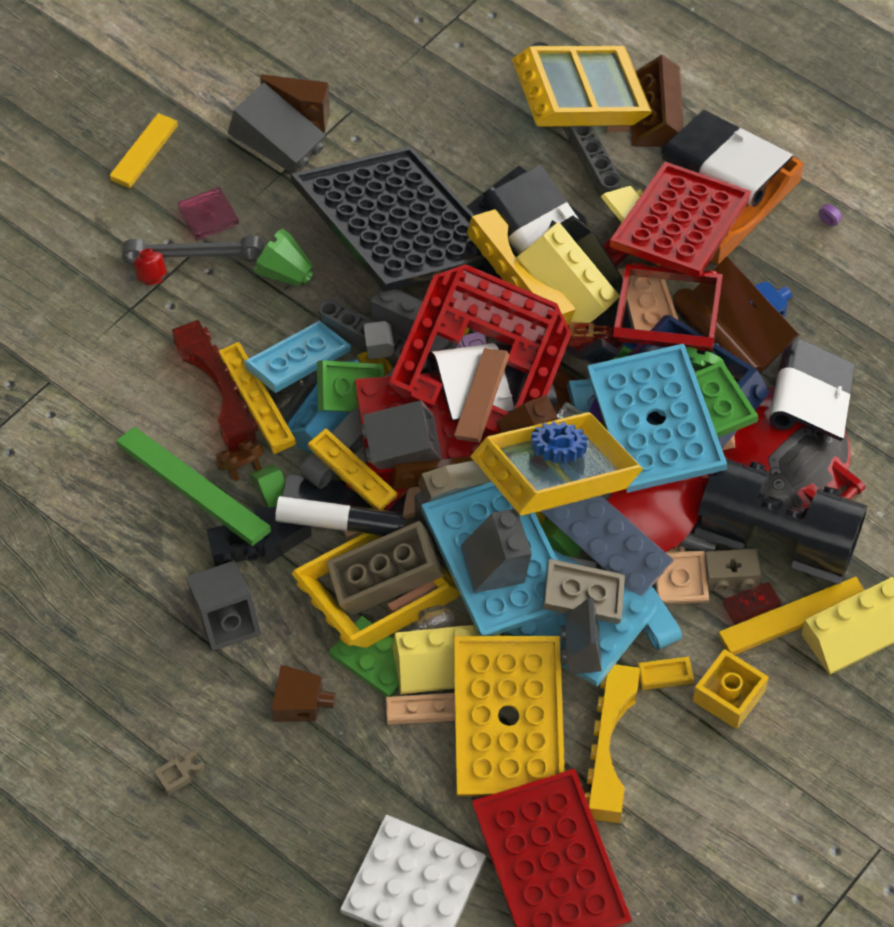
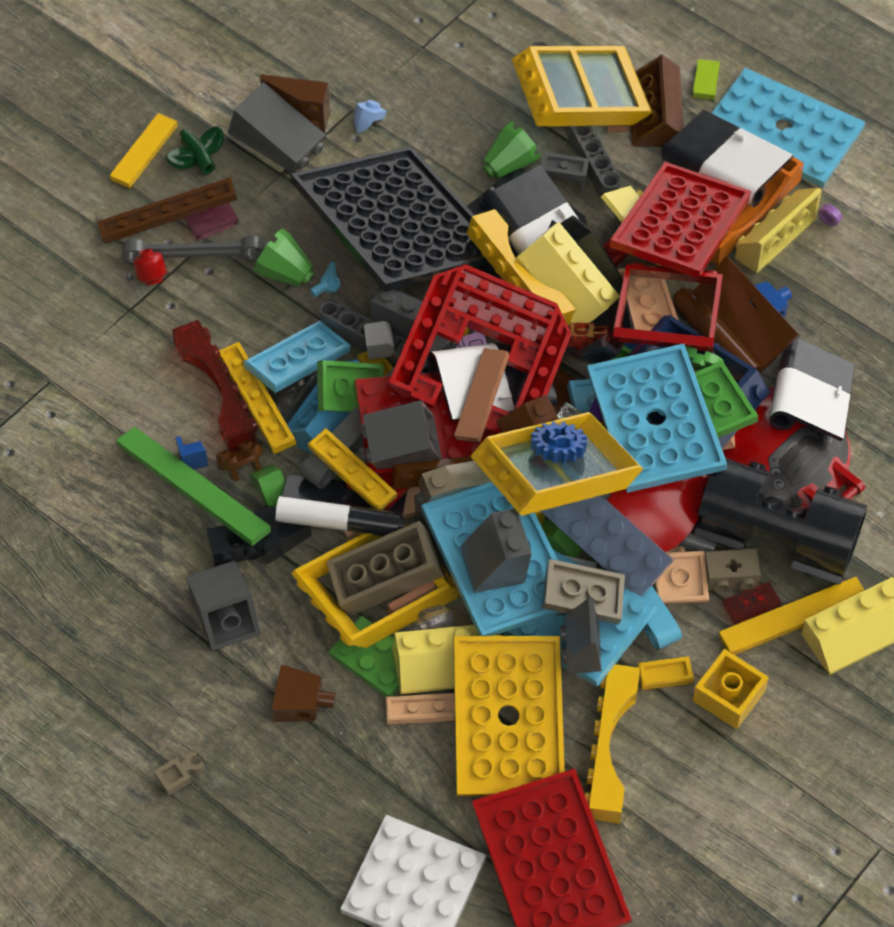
(167, 210): none -> reddish brown plate
(192, 454): none -> blue panel
(197, 150): none -> dark green plant
(329, 281): none -> medium azure animal
(366, 113): none -> light blue plate
(509, 152): none -> bright green cone
(566, 167): none -> dark grey panel
(706, 79): none -> lime tile
(778, 229): none -> light yellow slope
(818, 131): none -> medium azure plate

